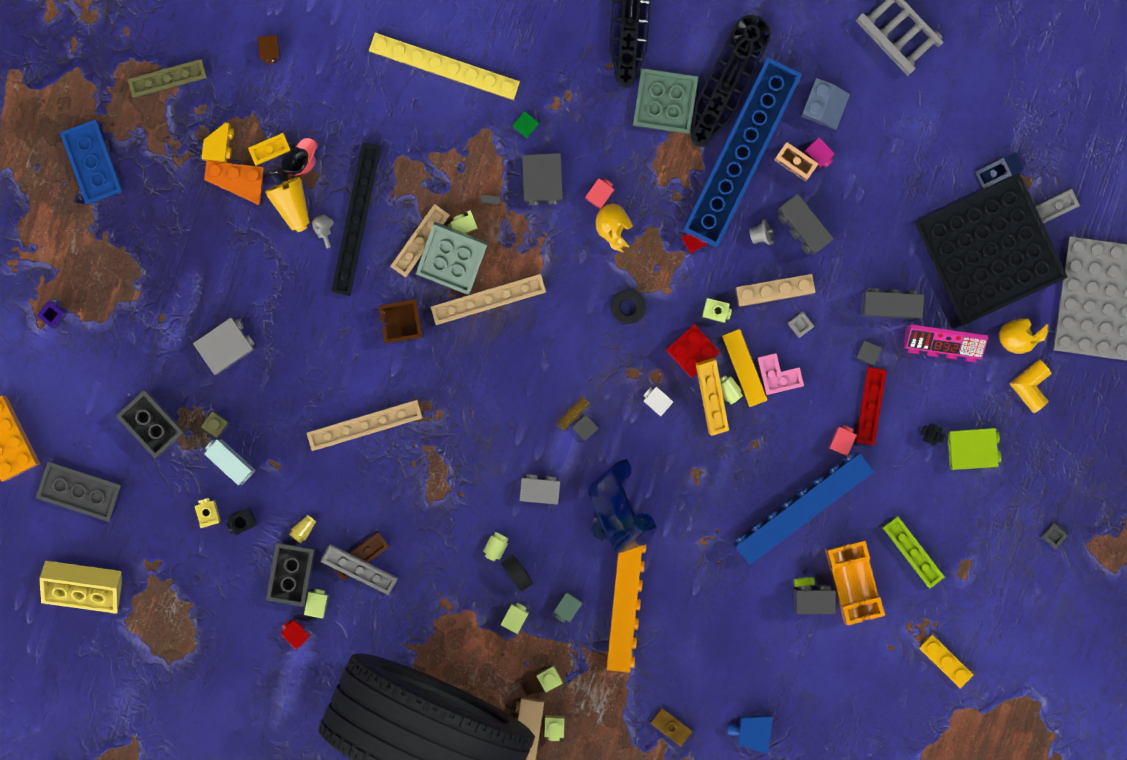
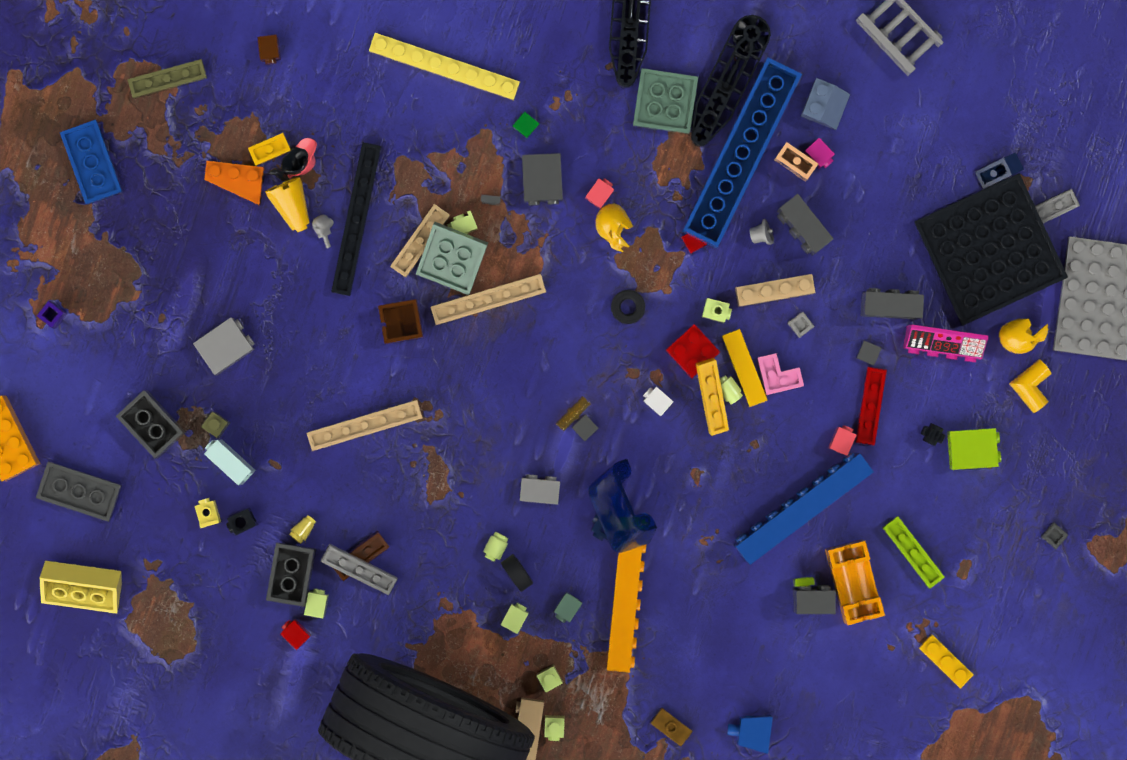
(216, 145): yellow slope -> none

